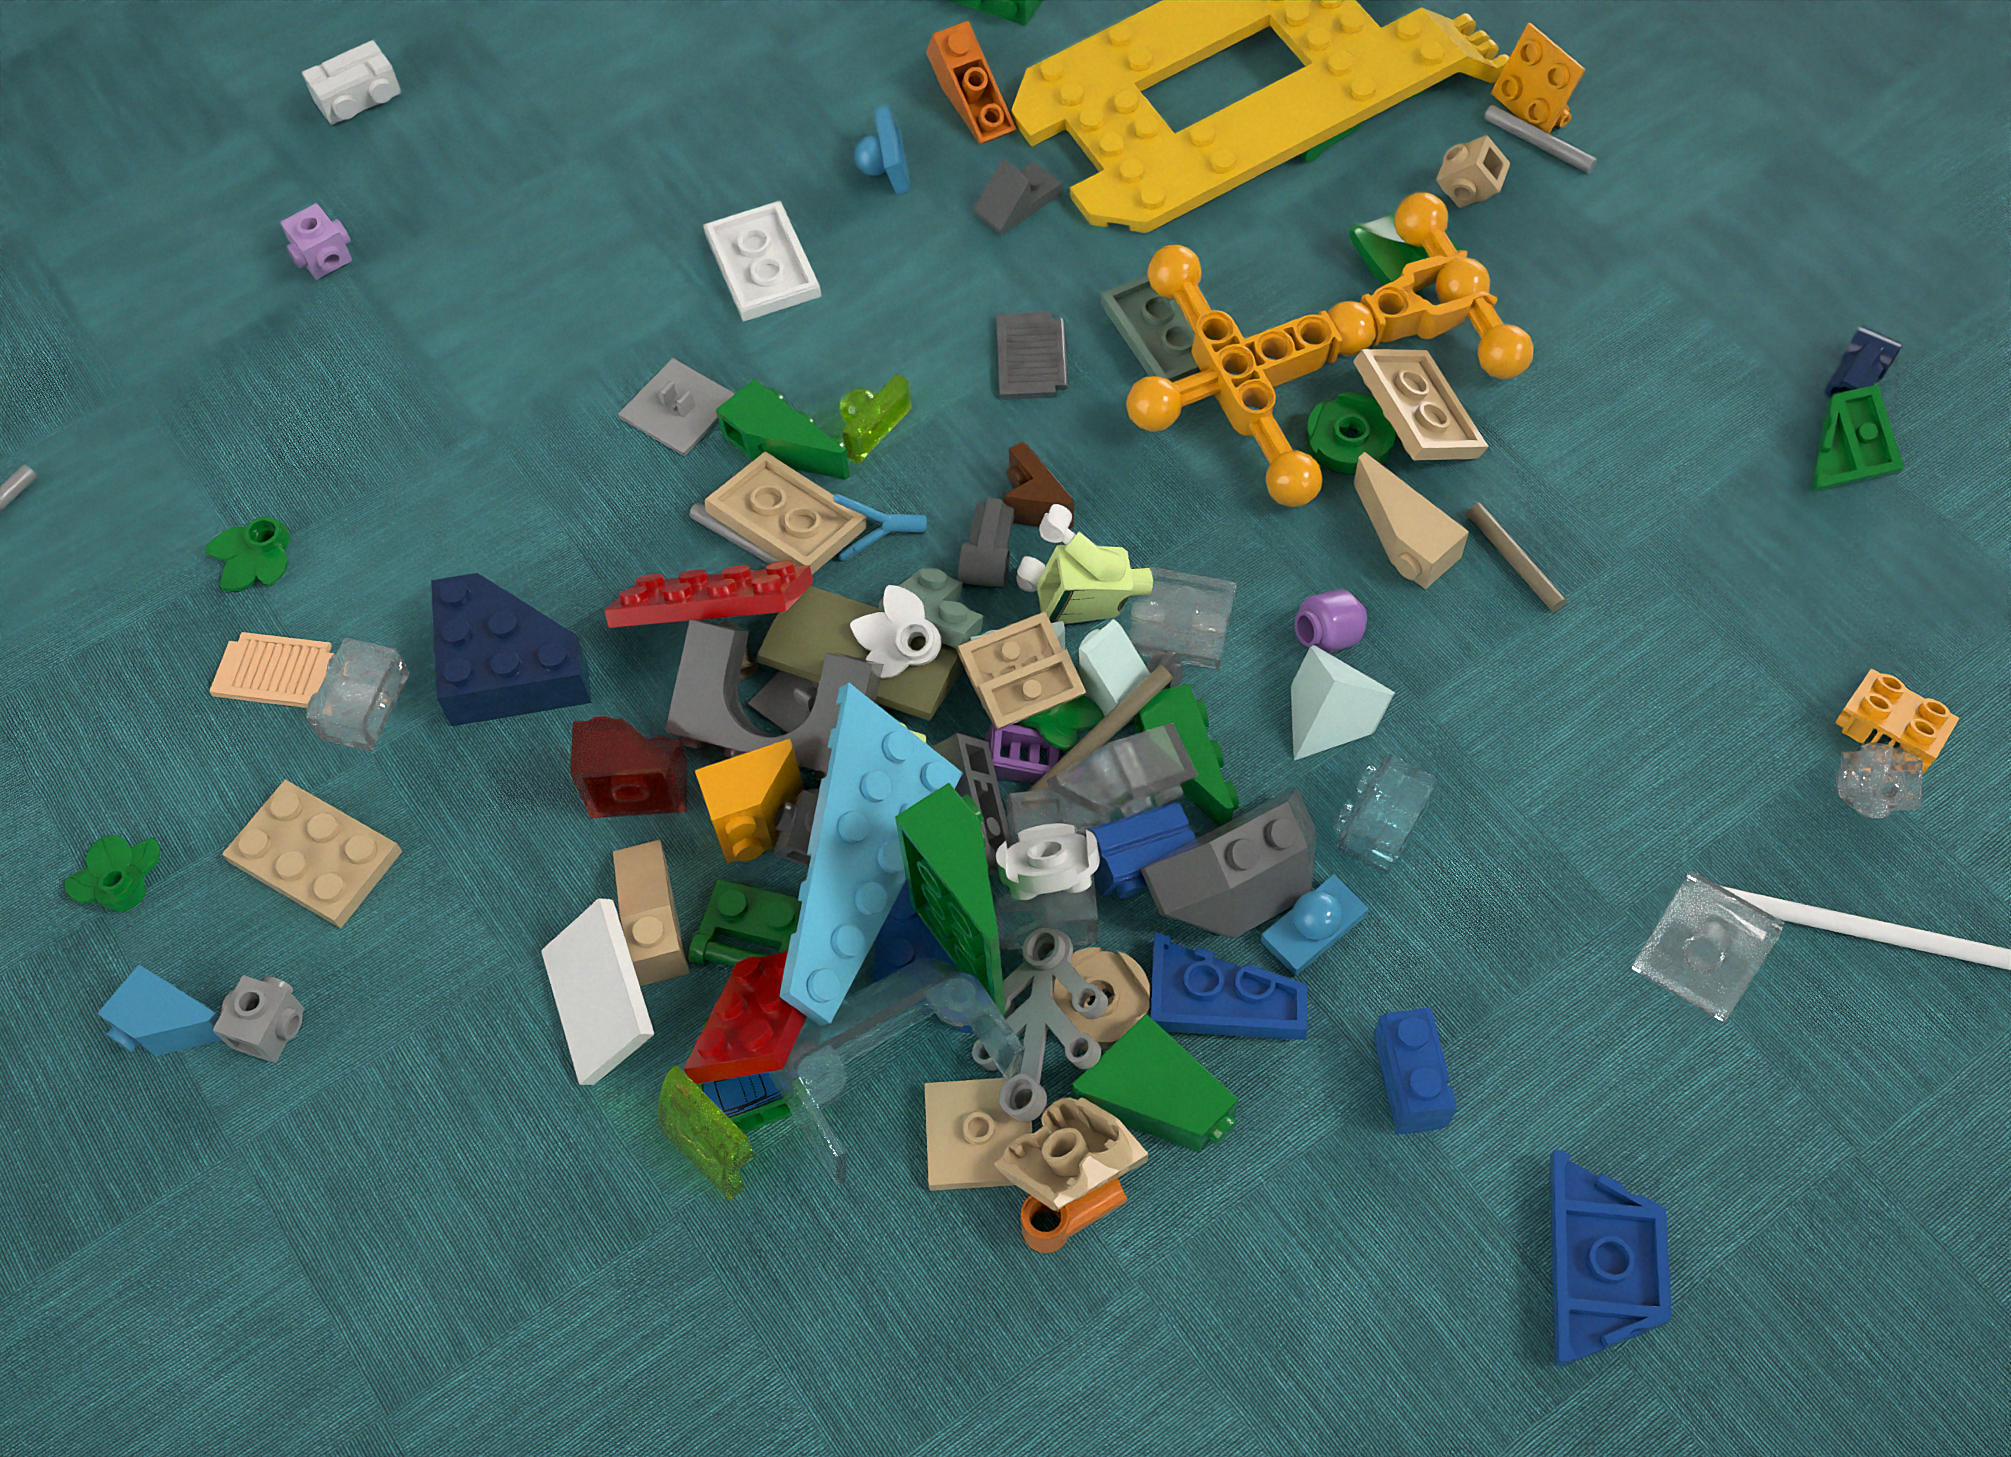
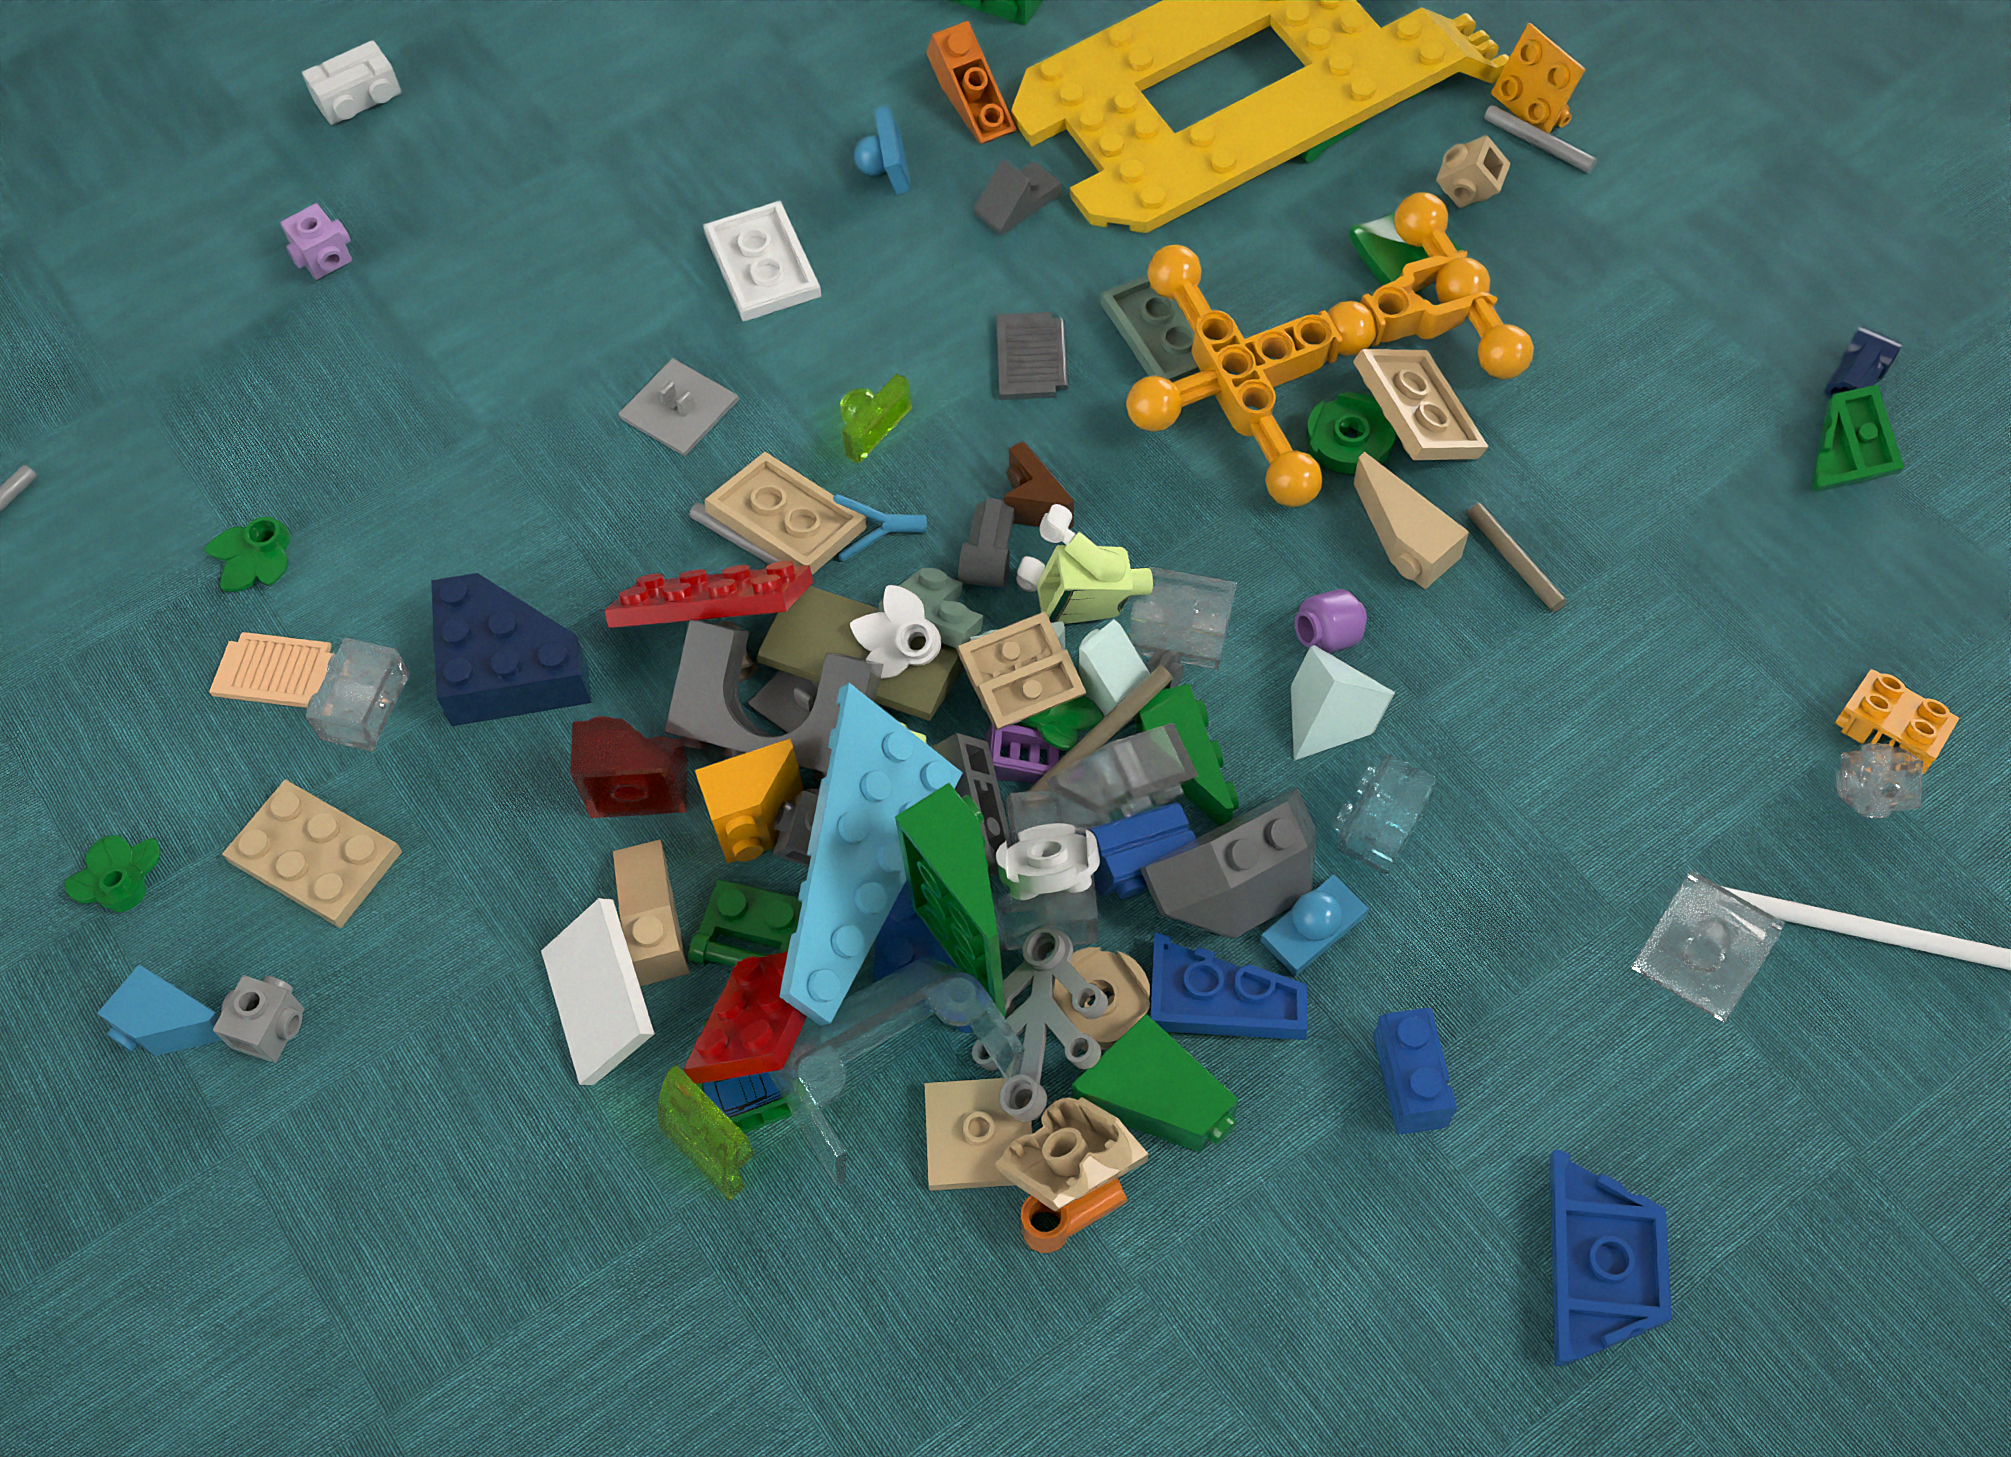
(762, 422): green slope -> none

